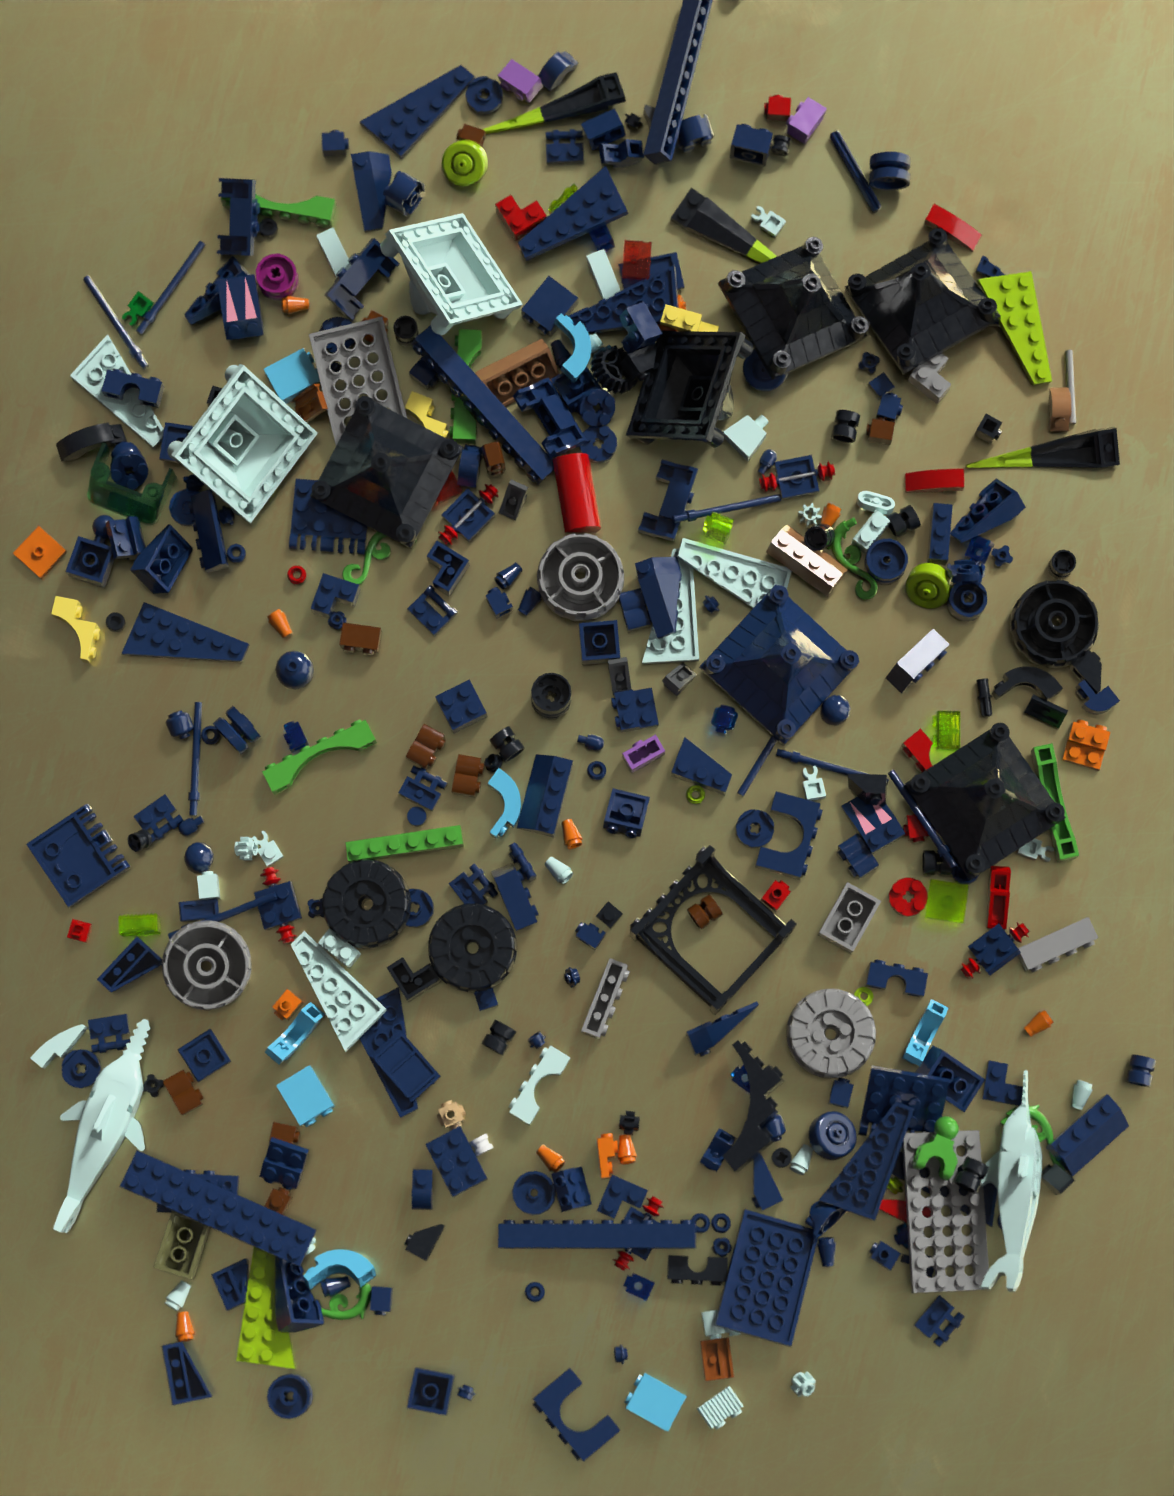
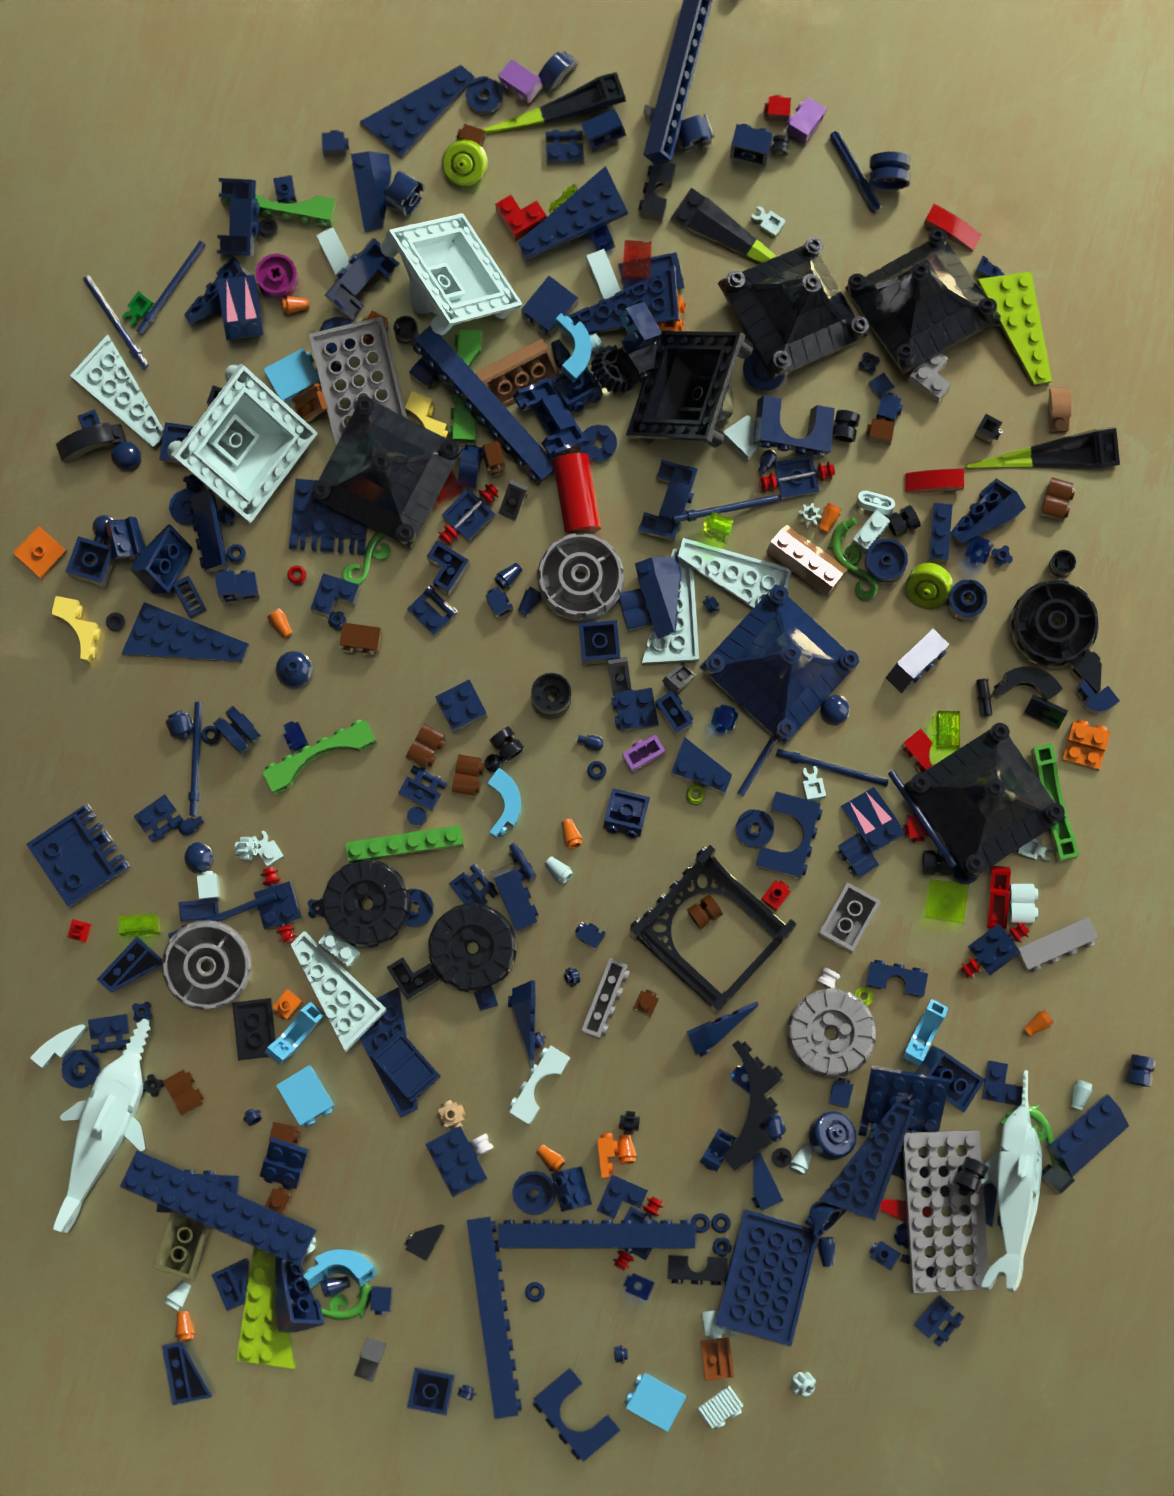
(89, 419): none -> dark blue tile
(118, 382): dark blue arch -> none
(124, 501): clear green windscreen -> none
(125, 460): dark blue plate -> none
(139, 840): black wheel -> none
(147, 1012): none -> dark blue plate
(191, 587): none -> dark blue slope
(204, 1055): dark blue tile -> none
(236, 587): none -> dark blue brick
(252, 1116): none -> dark blue plate
(253, 1028): none -> black tile
(278, 1398): dark blue wheel -> none
(285, 189): none -> dark blue brick
(369, 1359): none -> dark grey slope
(422, 1189): dark blue brick -> none
(492, 1316): none -> dark blue brick
(499, 1037): black wheel -> none
(523, 1012): none -> dark blue wedge
(545, 794): dark blue slope -> none
(591, 398): dark blue plate -> none
(609, 915): black plate -> none
(622, 155): brick -> none
(633, 120): black plate -> none
(646, 1003): none -> reddish brown brick
(653, 206): none -> black arch
(673, 713): none -> dark blue brick
(685, 320): light yellow arch -> none
(770, 433): none -> dark blue arch
(819, 537): black wheel -> none
(828, 978): none -> white wheel
(869, 787): black slope -> none
(895, 1185): lime plate -> none
(901, 905): red plate -> none
(940, 1147): bright green piece -> none
(966, 571): dark blue plate -> none
(1022, 904): none -> light aqua brick
(1057, 499): none -> reddish brown brick
(1070, 383): light grey bar -> none

